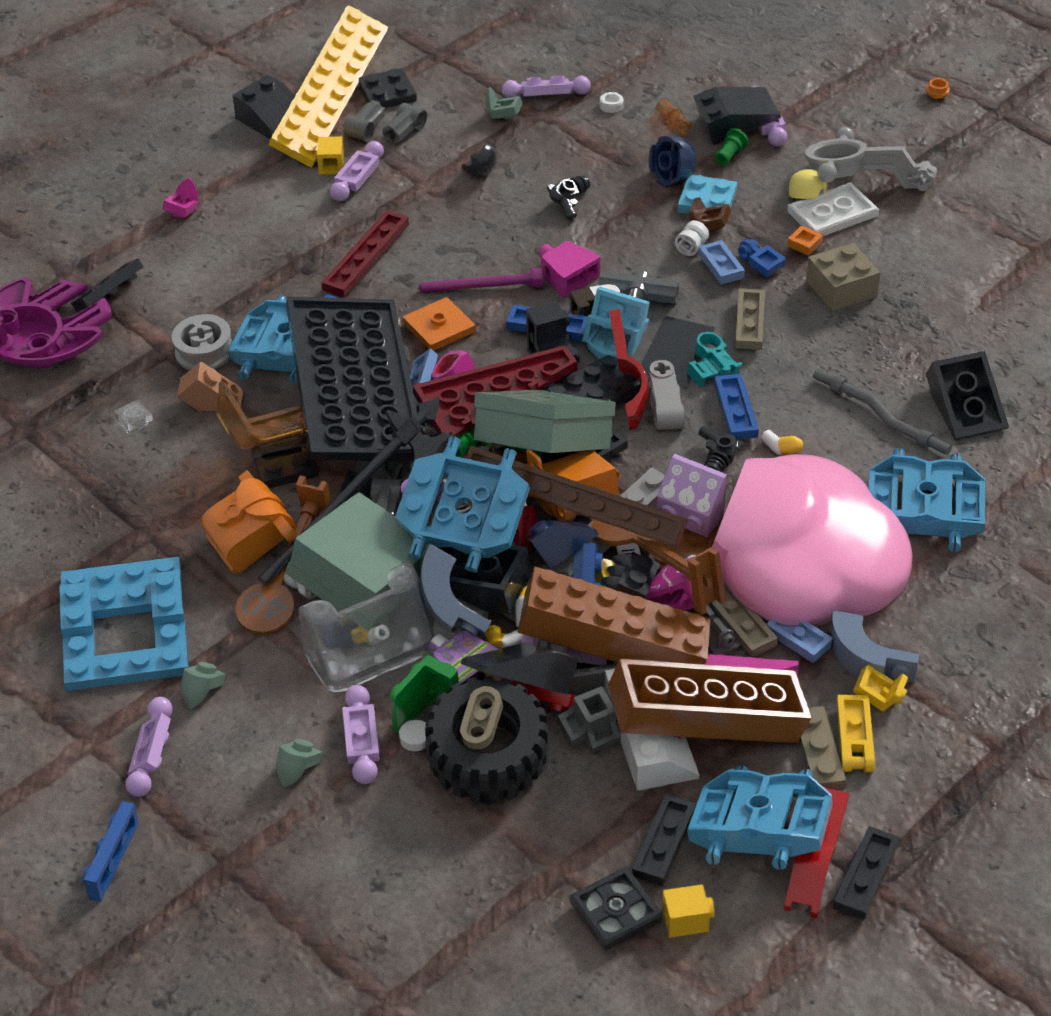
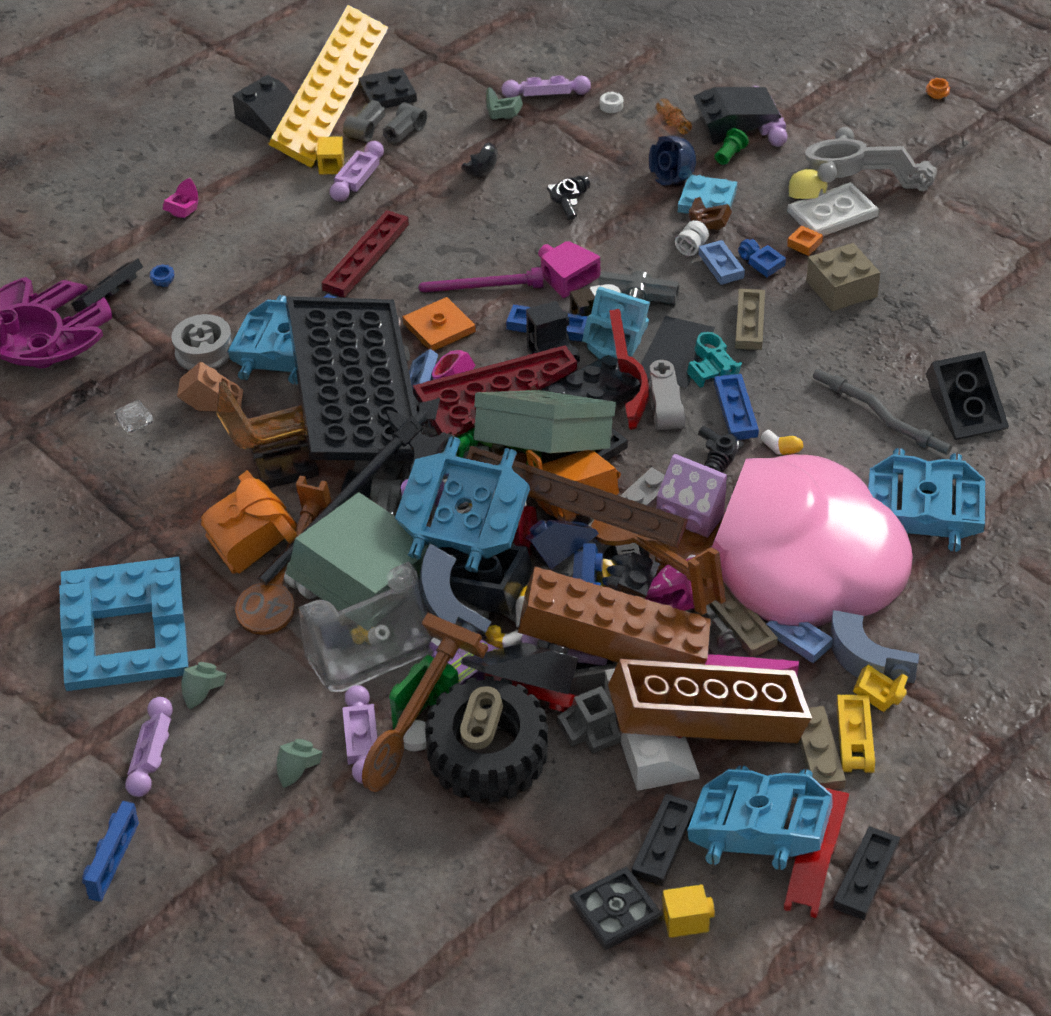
(162, 275): none -> blue piece
(388, 748): none -> dark orange piece

